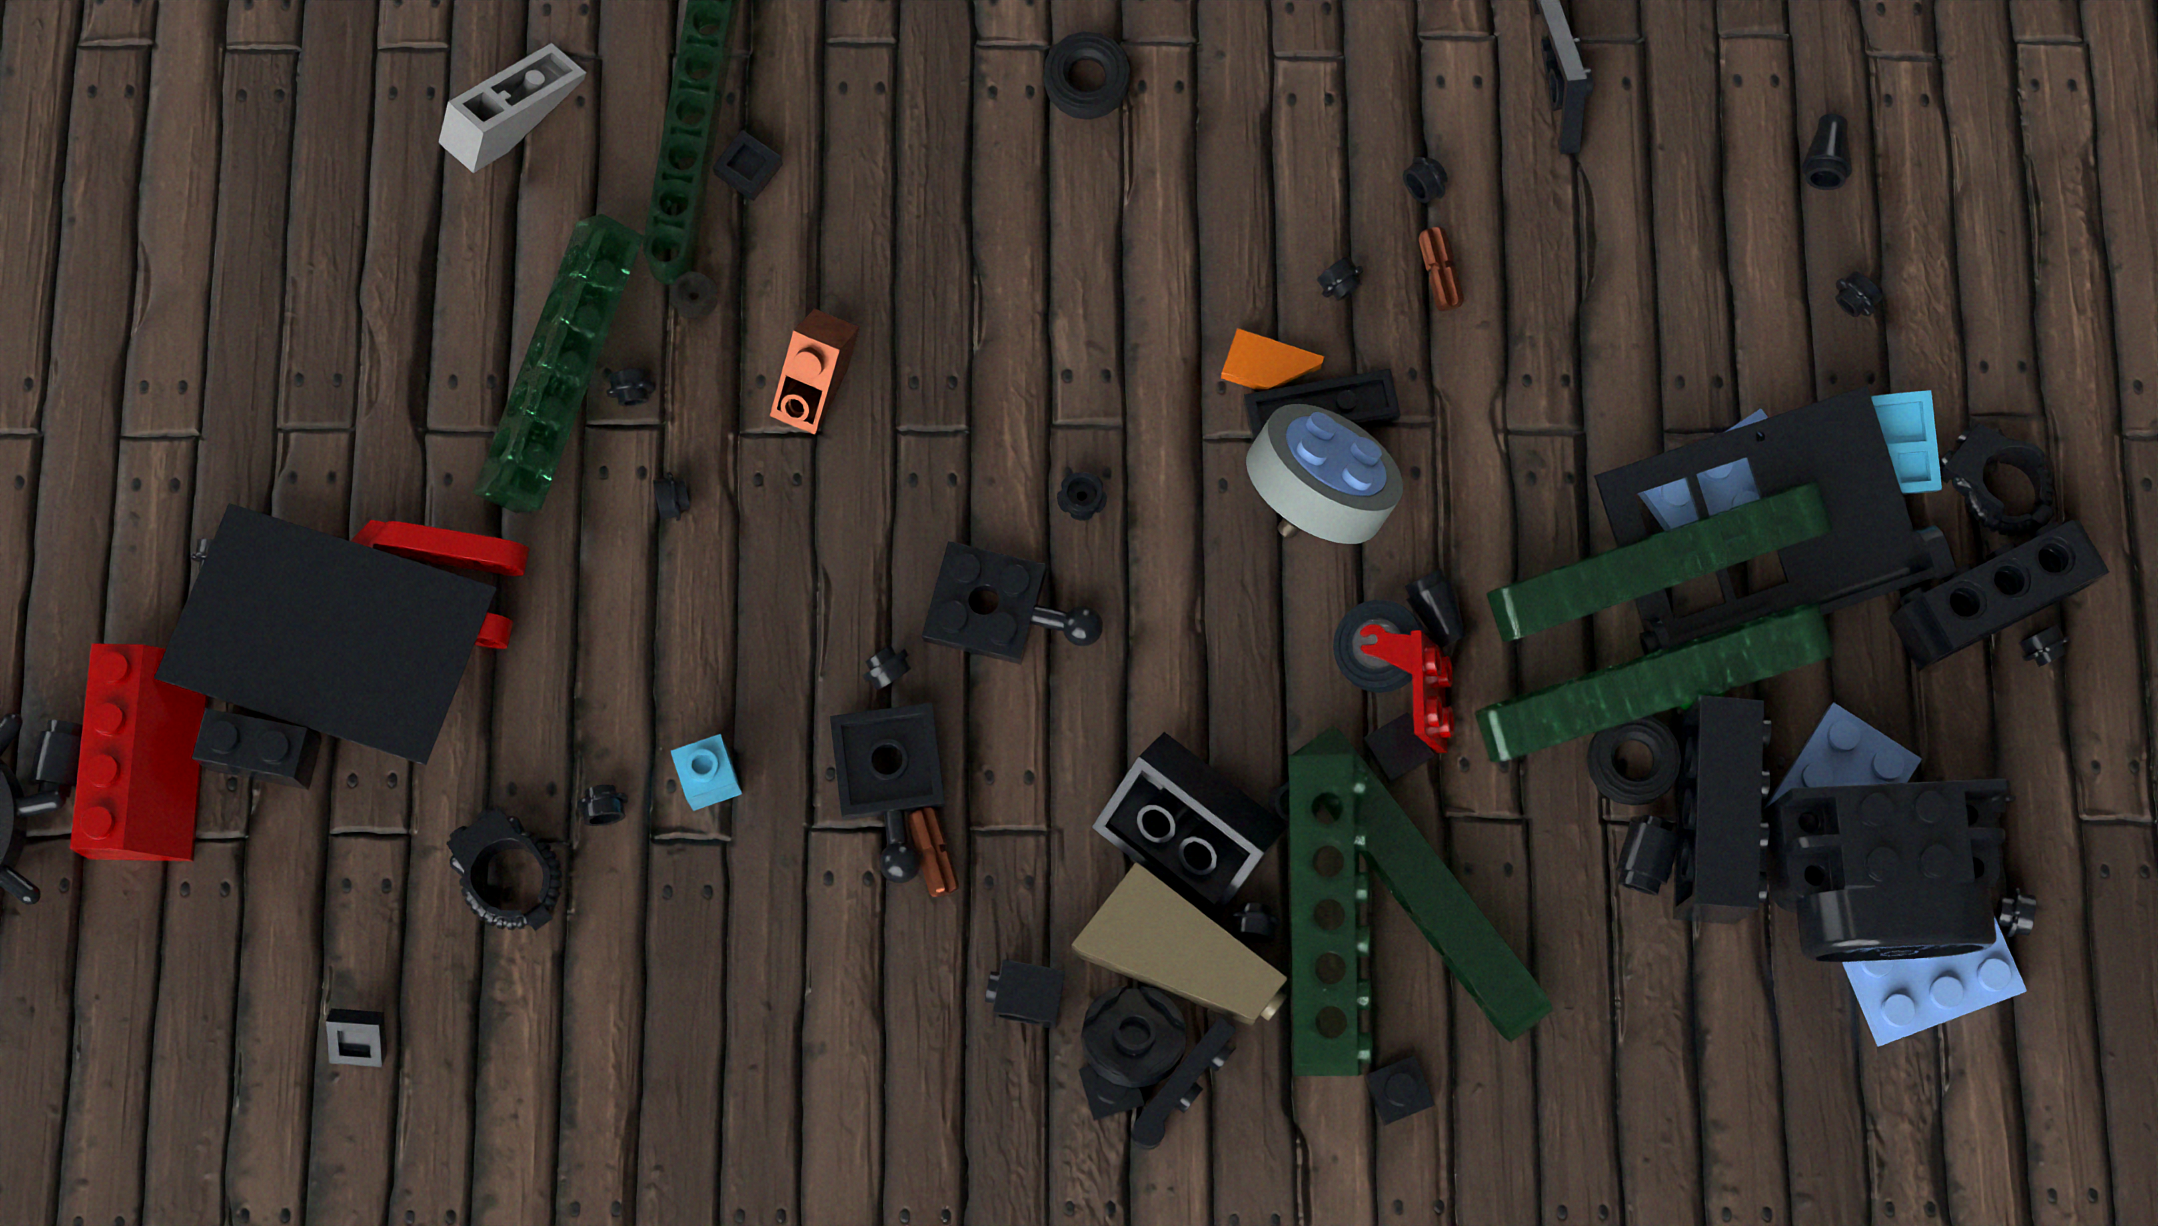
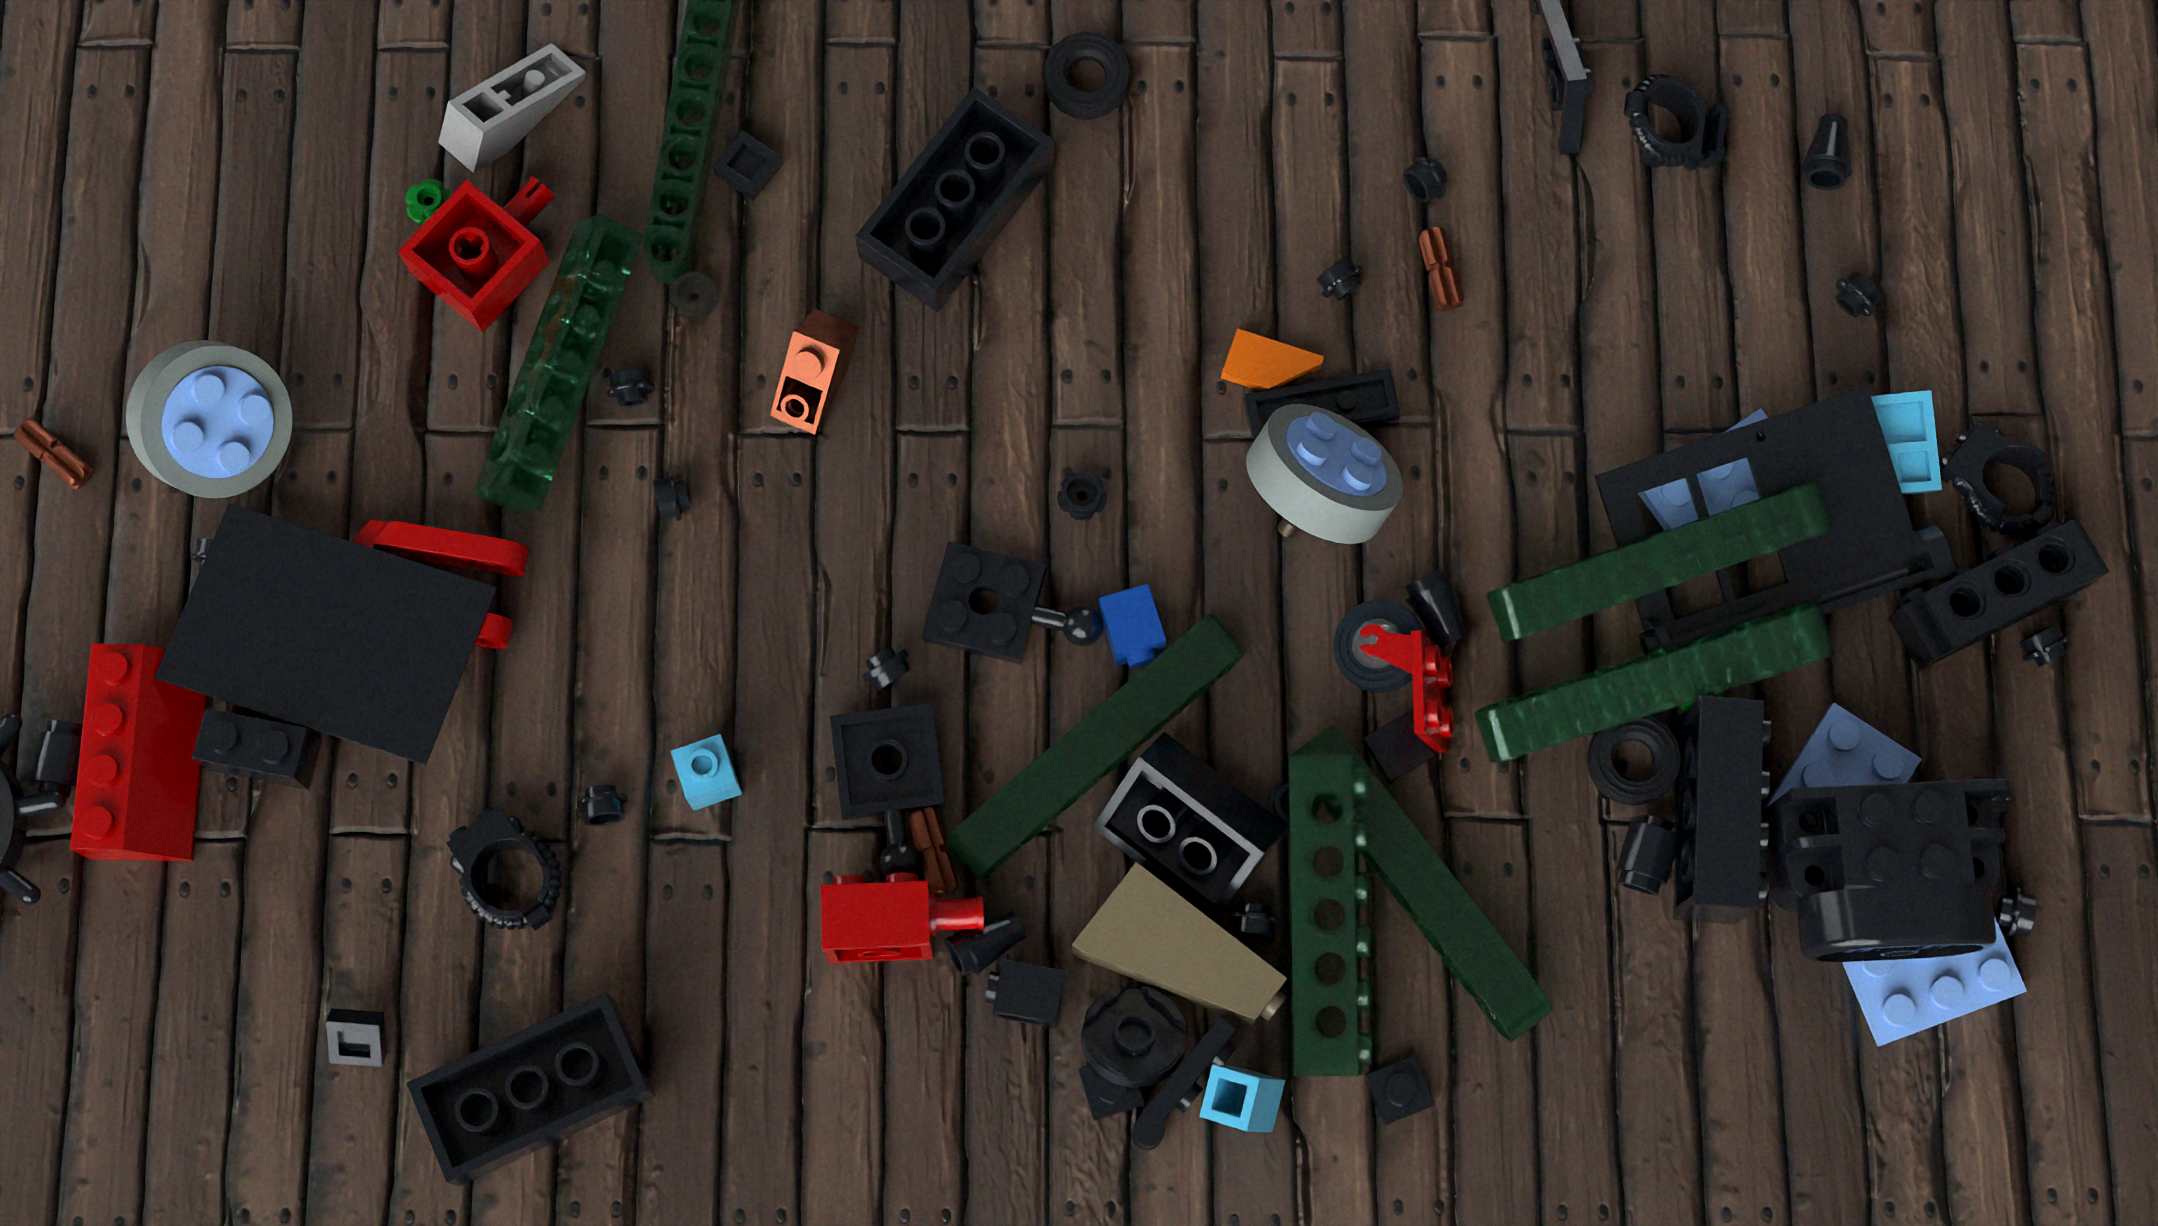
(53, 453): none -> copper piece
(209, 418): none -> wheel
(416, 197): none -> green plate
(498, 238): none -> red brick
(530, 1089): none -> black brick
(889, 918): none -> red brick
(955, 199): none -> black brick
(977, 949): none -> black cone
(1095, 746): none -> clear green beam
(1132, 626): none -> blue brick
(1242, 1098): none -> medium azure brick
(1700, 126): none -> black piece

